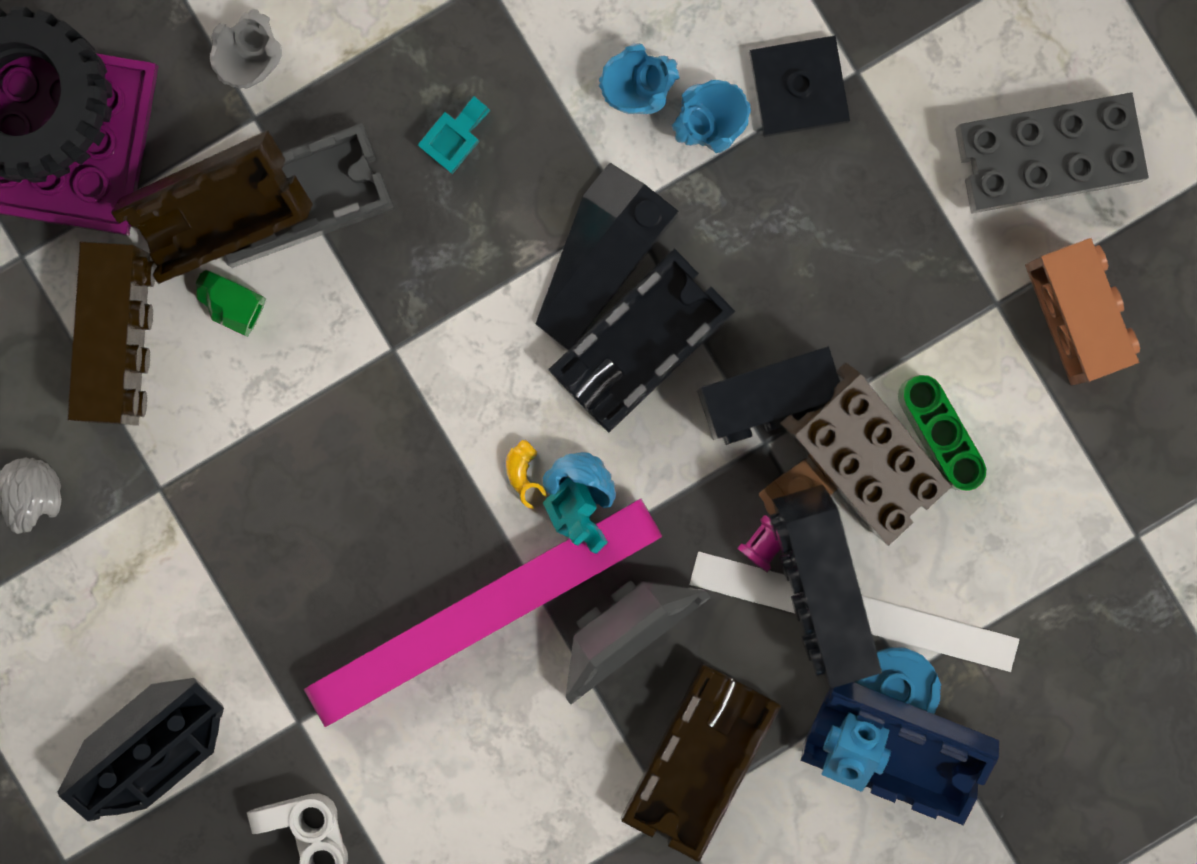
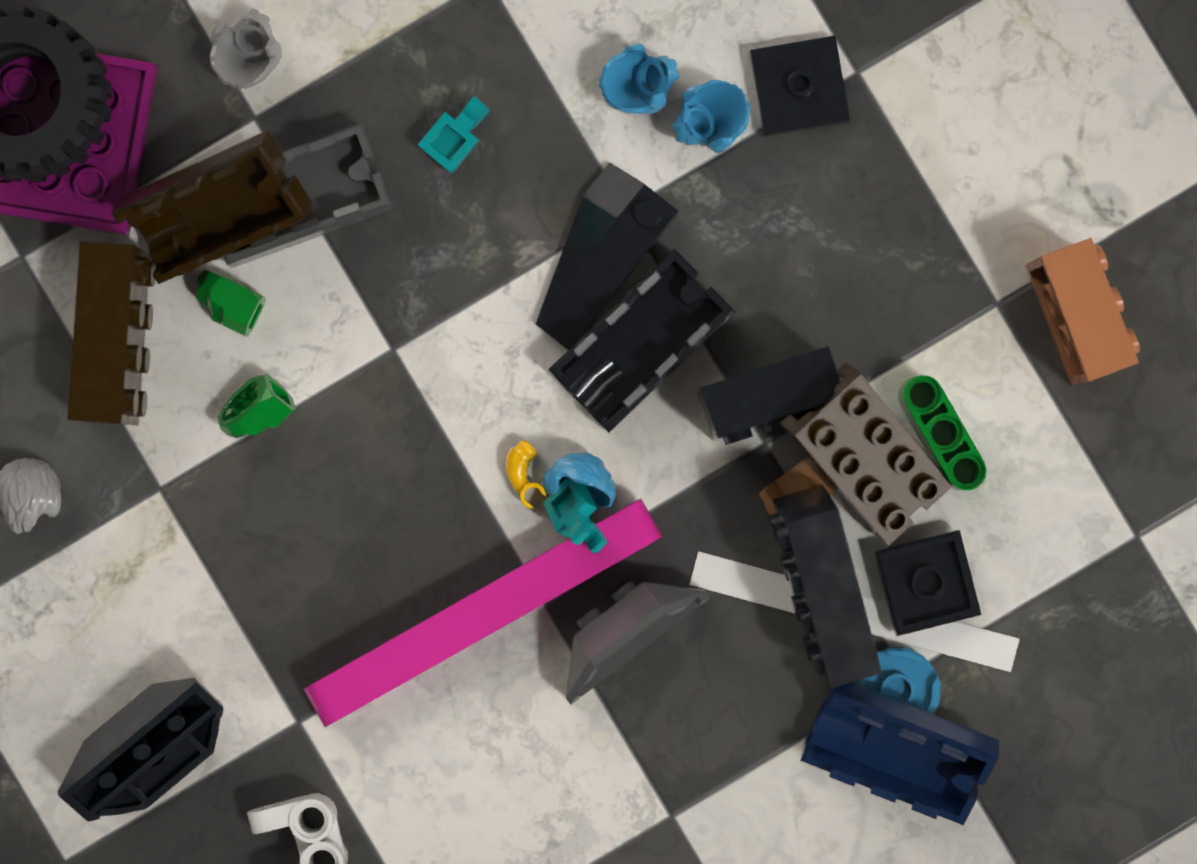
(256, 407): none -> green rock
(700, 761): dark brown piece -> none
(761, 546): dark pink bush -> none
(855, 752): dark azure brick -> none
(927, 583): none -> black plate
(1052, 152): dark grey piece -> none

